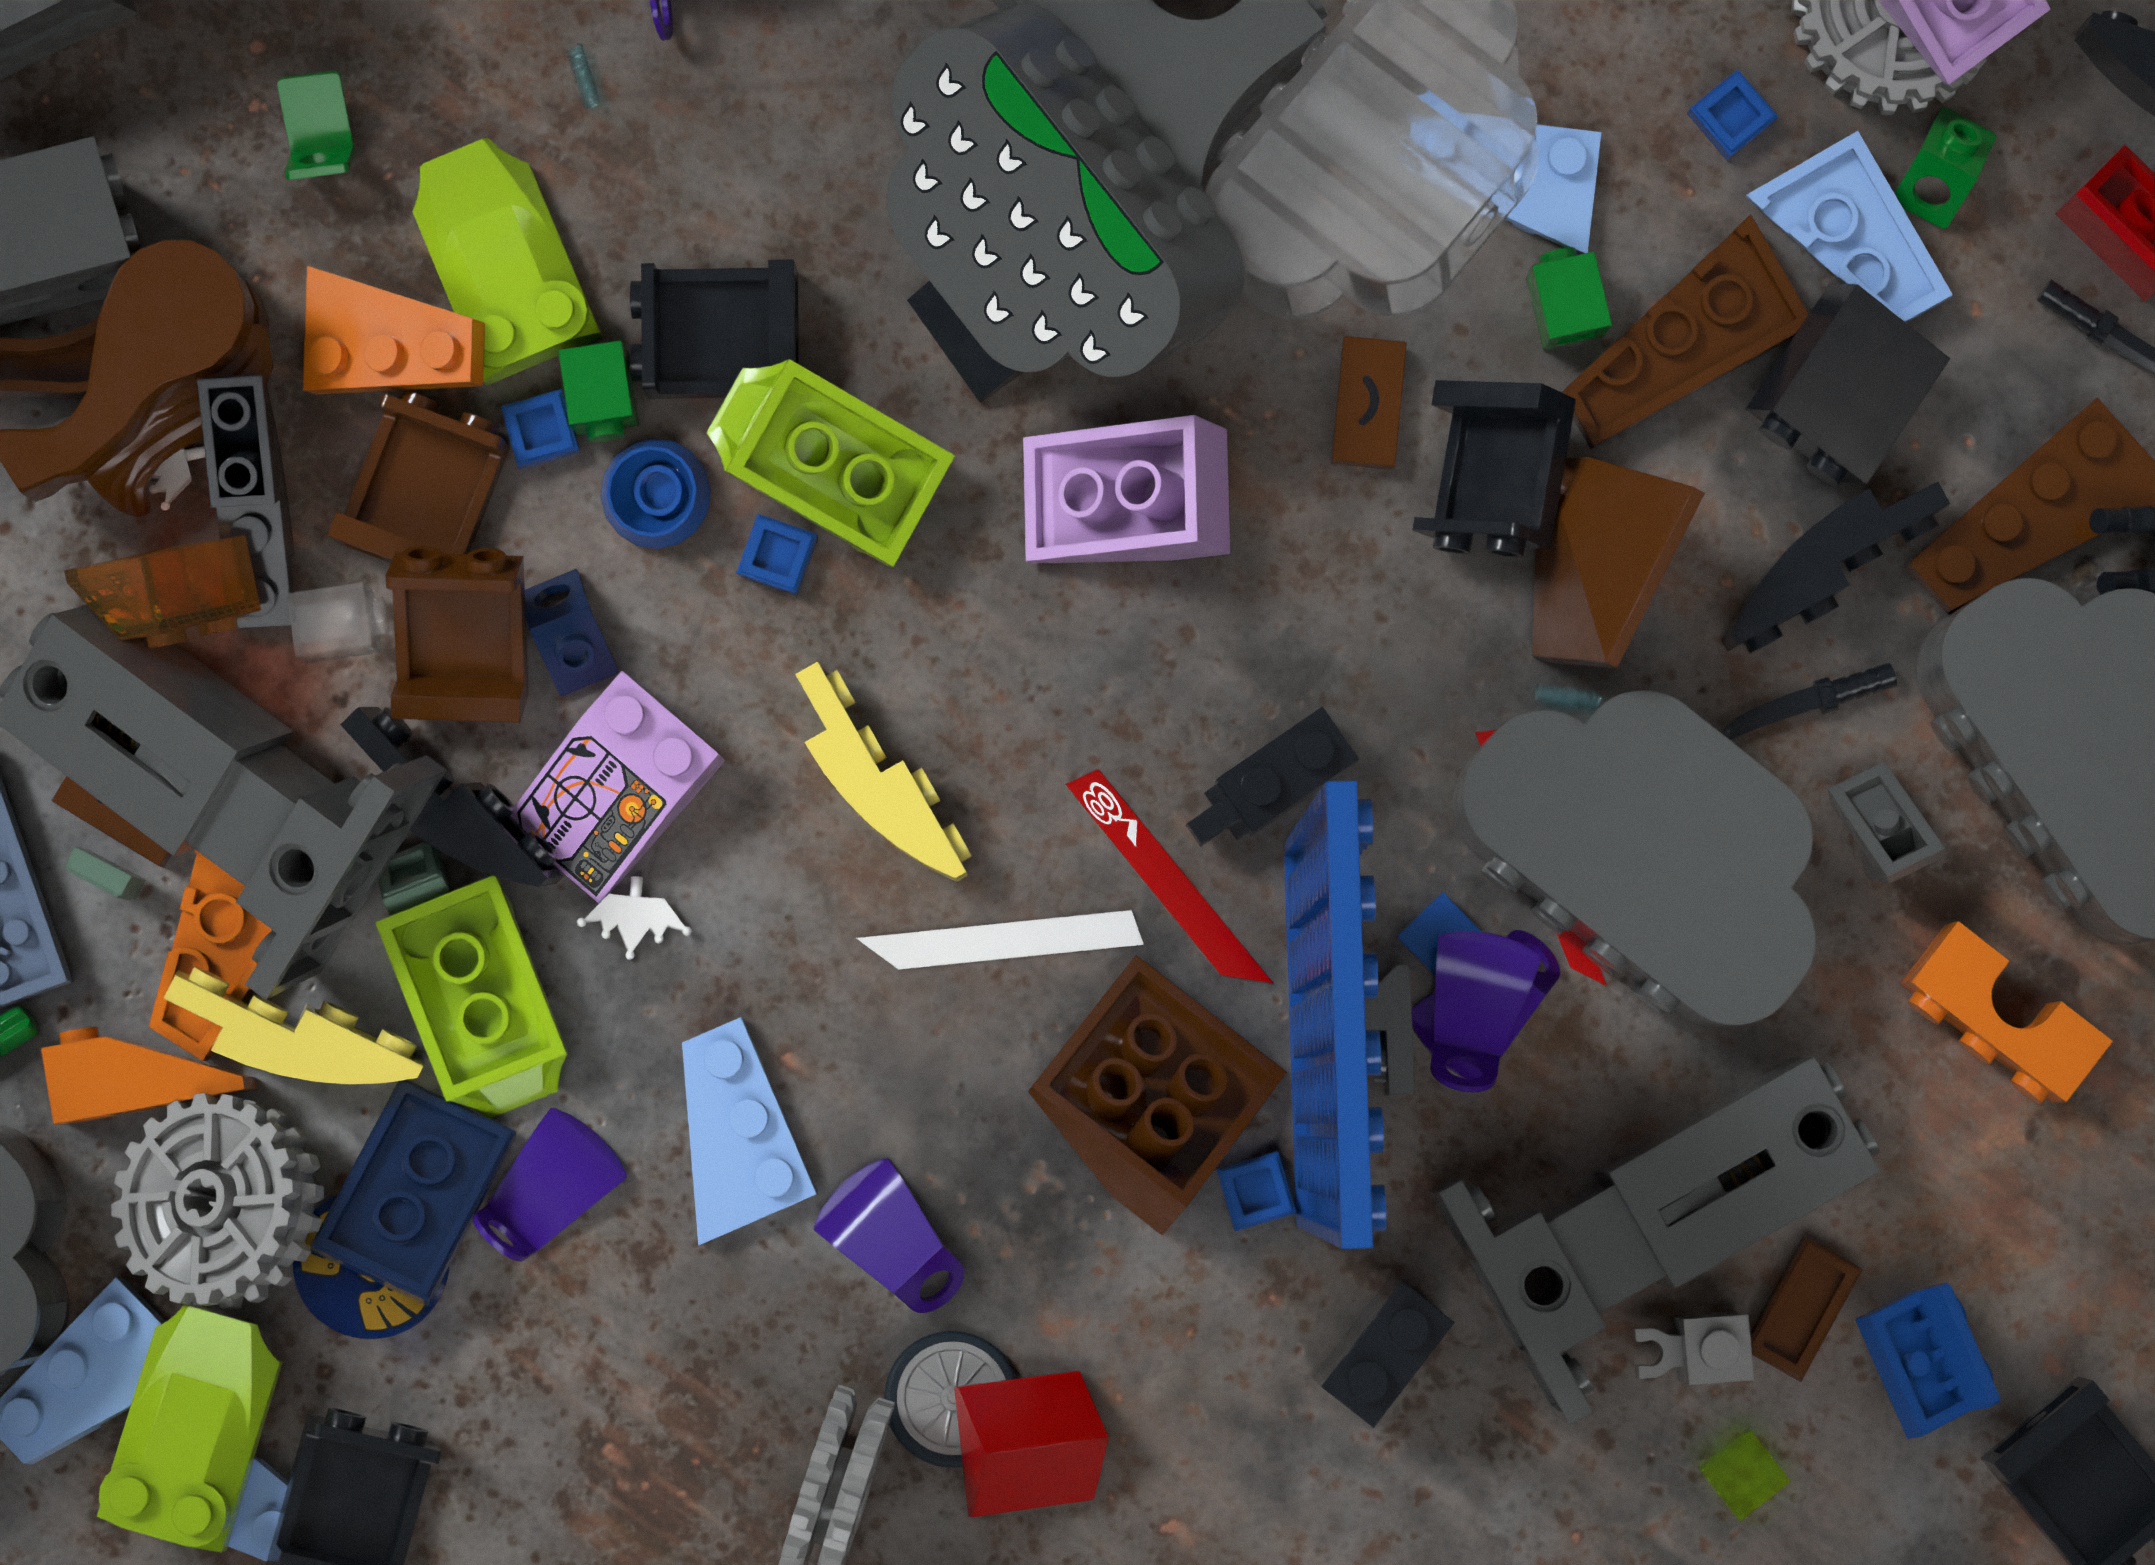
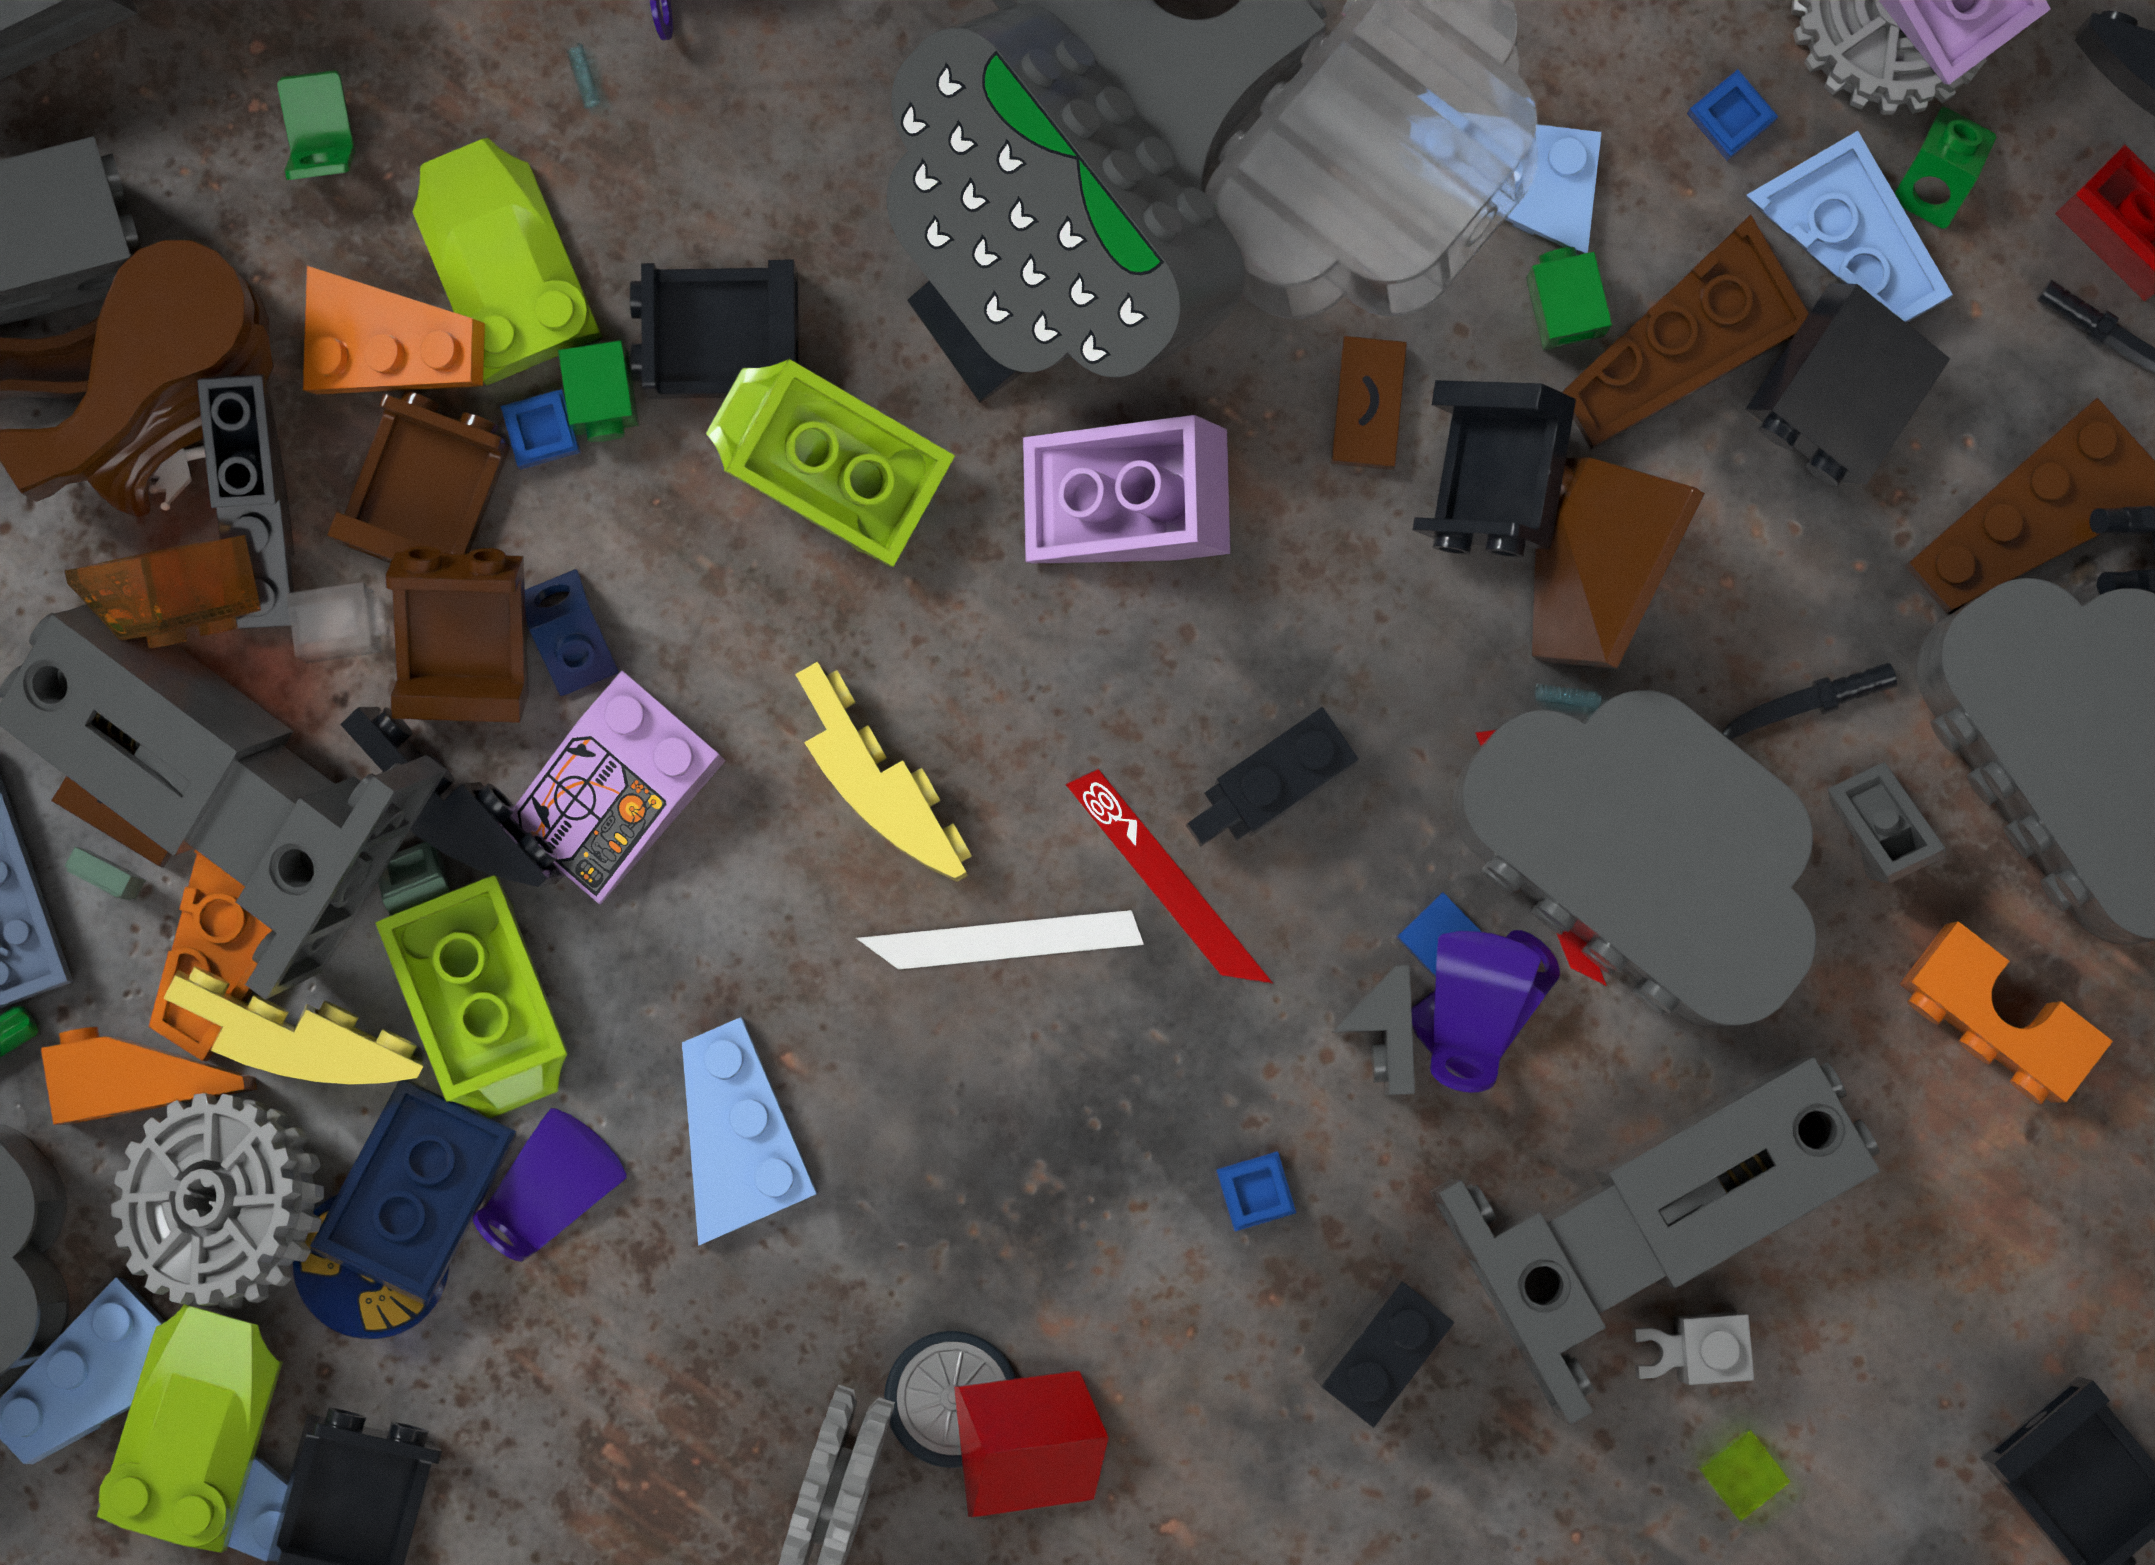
(634, 917): white piece -> none
(667, 478): blue hat -> none
(777, 554): blue tile -> none
(888, 1235): dark purple piece -> none
(1153, 1093): reddish brown slope -> none
(1327, 1019): blue plate -> none
(1802, 1308): reddish brown tile -> none
(1809, 570): black slope -> none
(1928, 1359): blue bracket -> none

